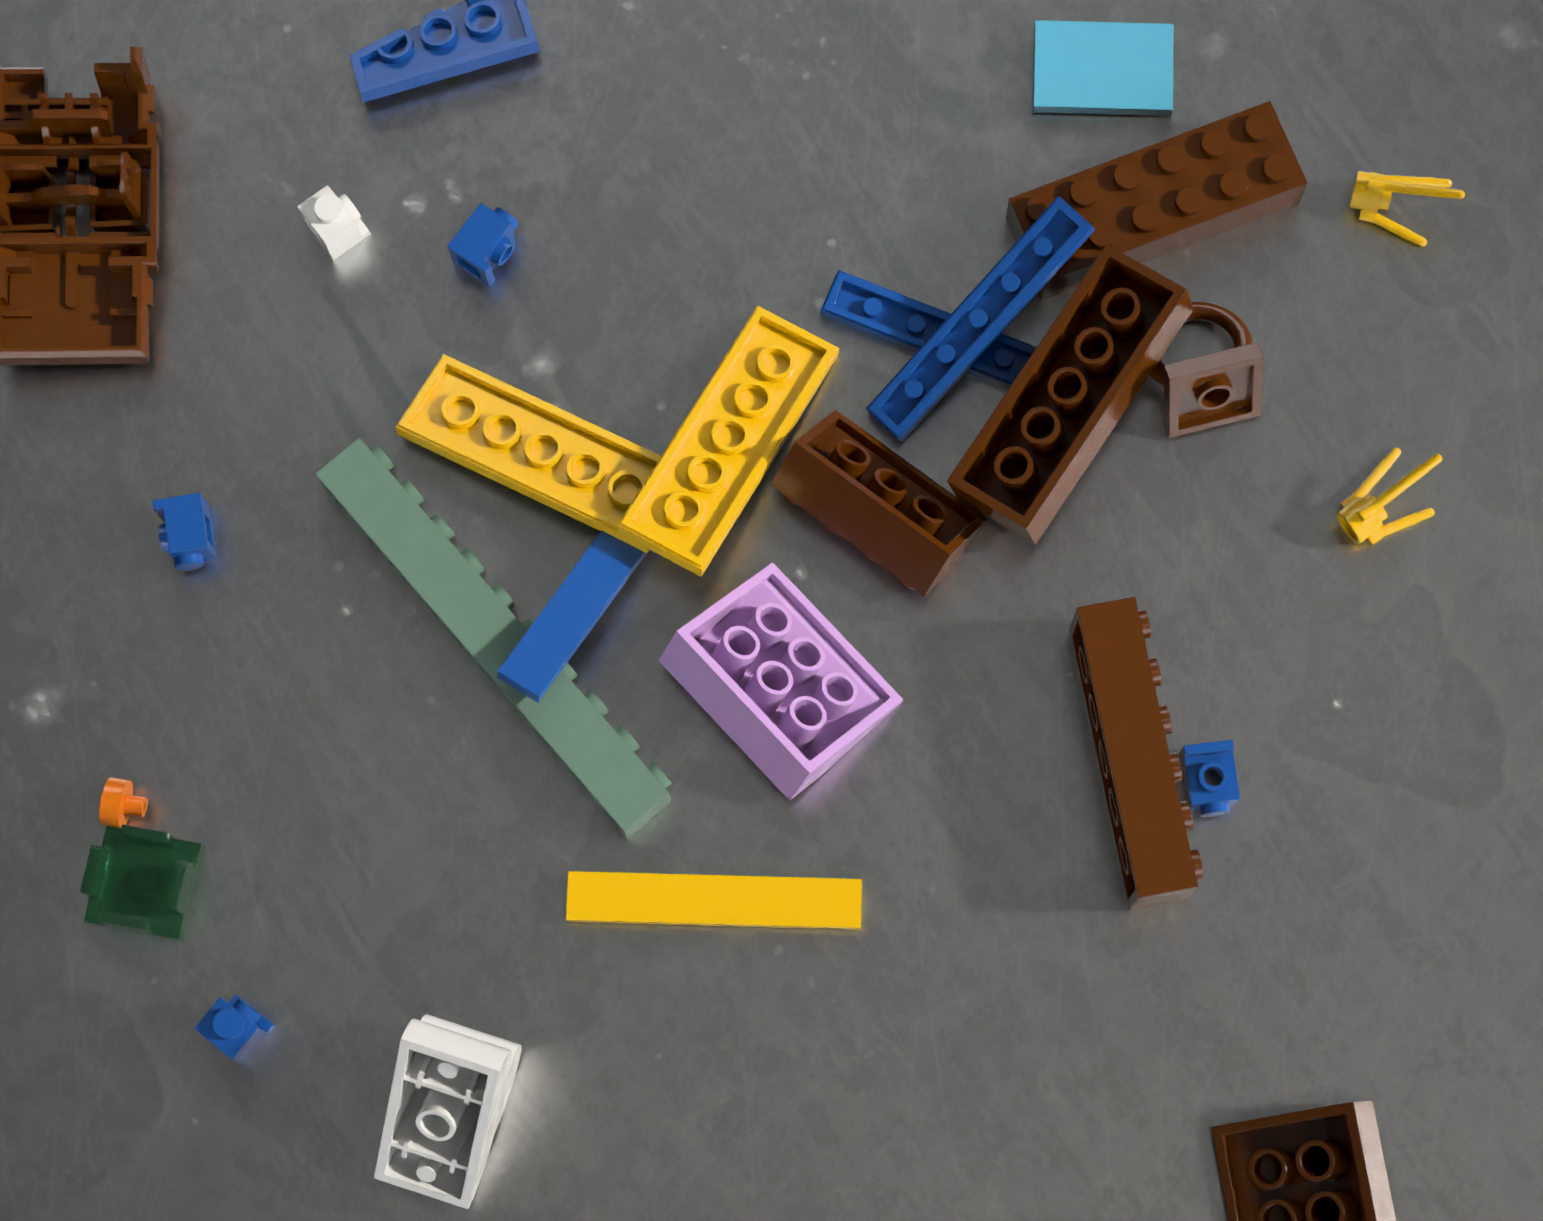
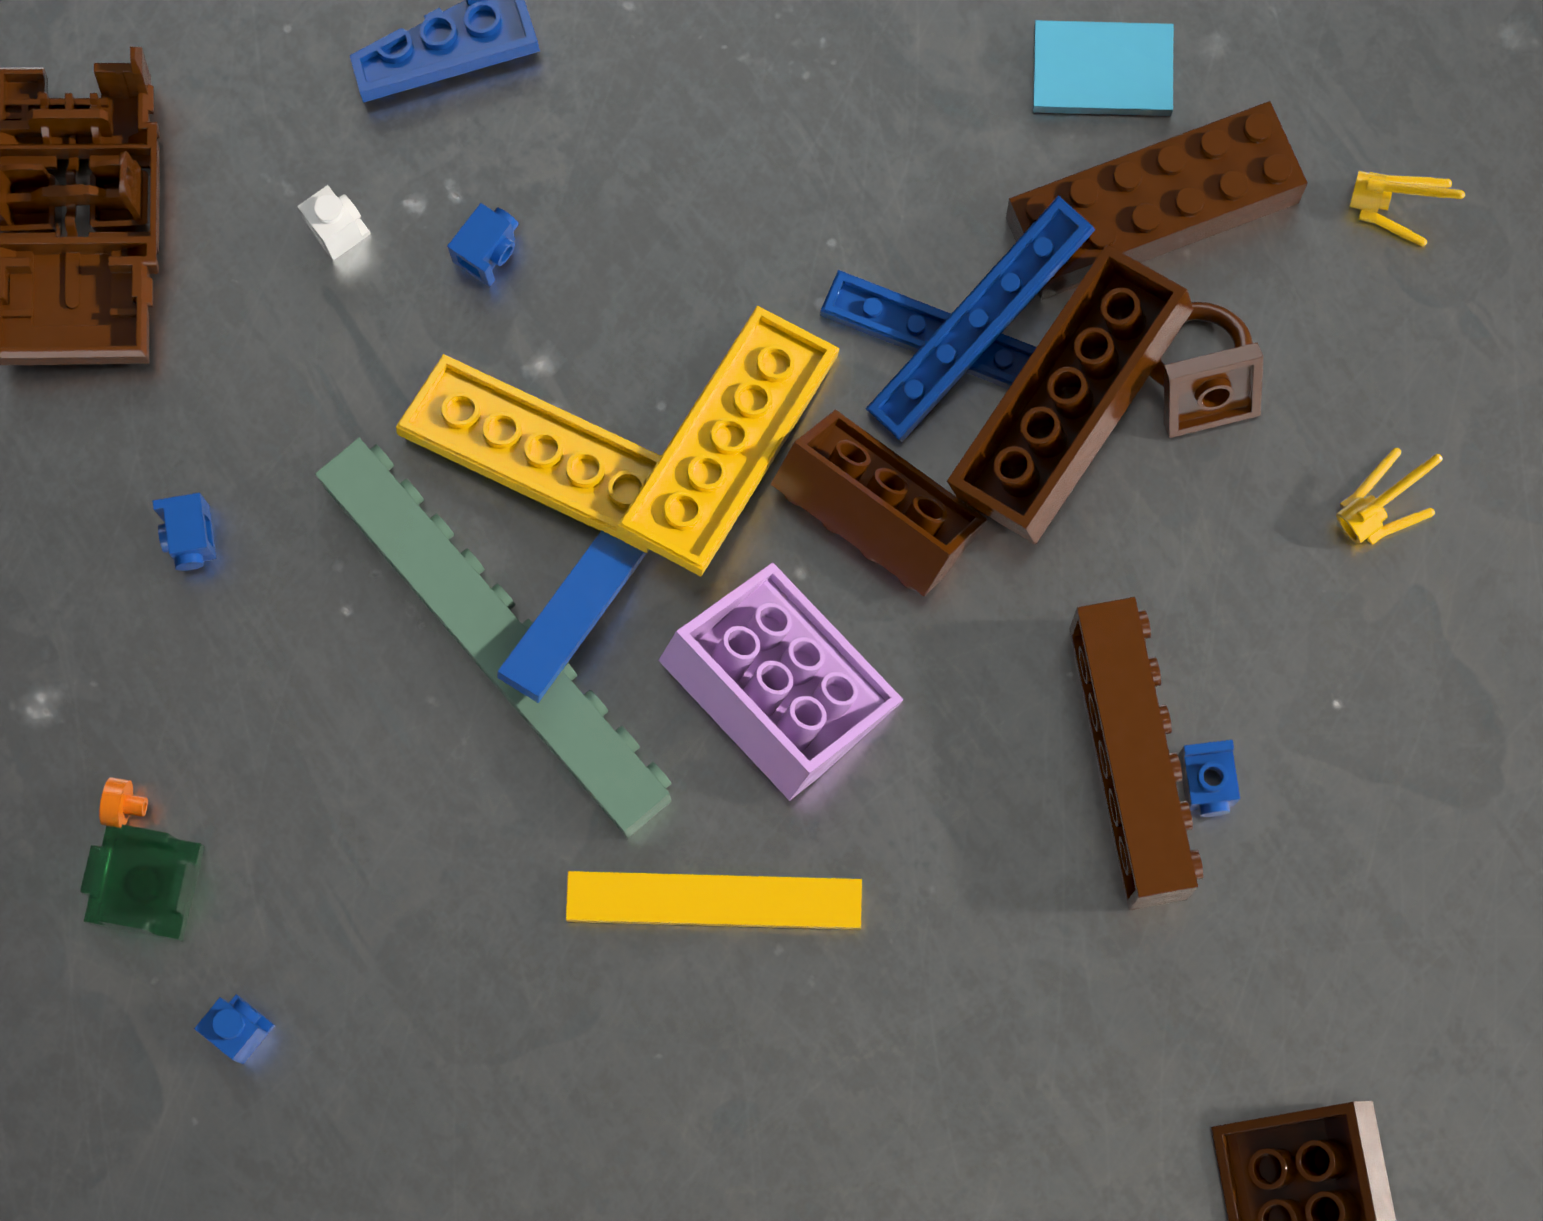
(444, 1108): white brick -> none

